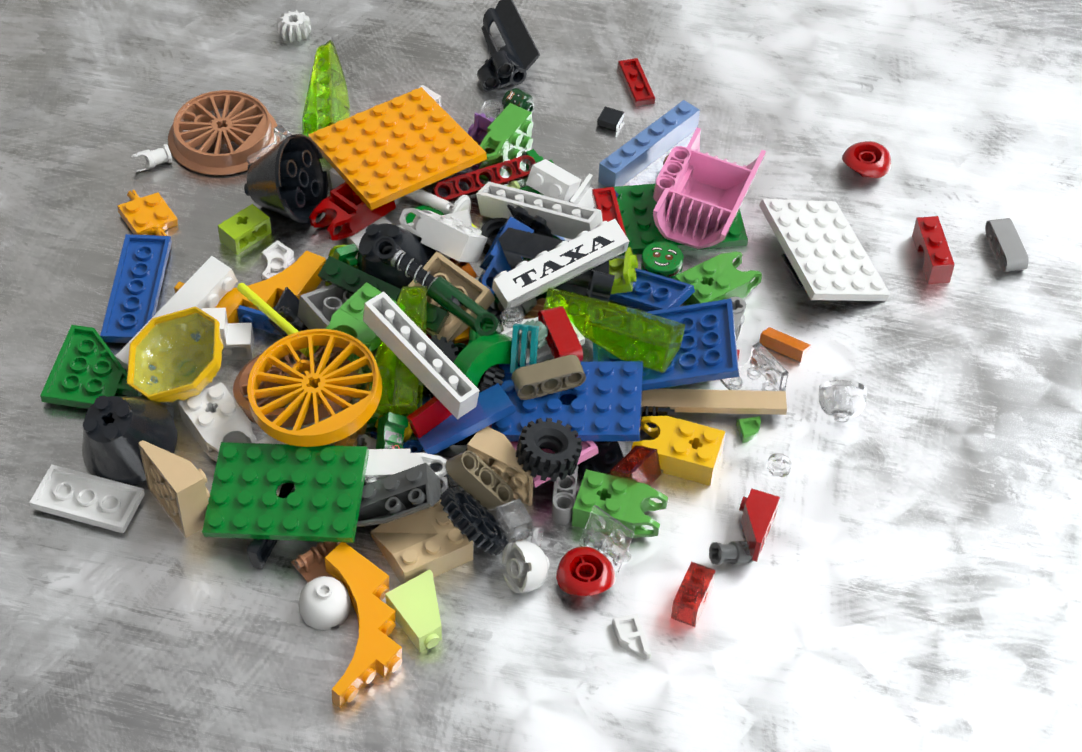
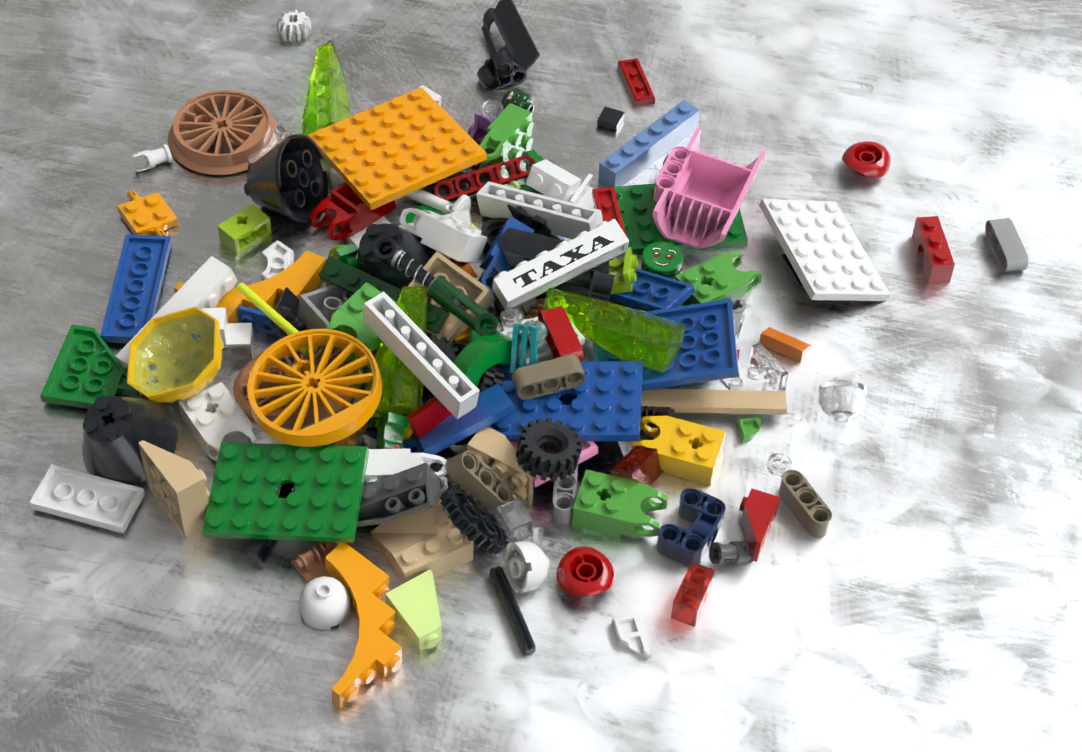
(512, 610): none -> black axle
(608, 537): clear hinge -> none
(707, 518): none -> dark blue beam
(805, 503): none -> dark tan beam

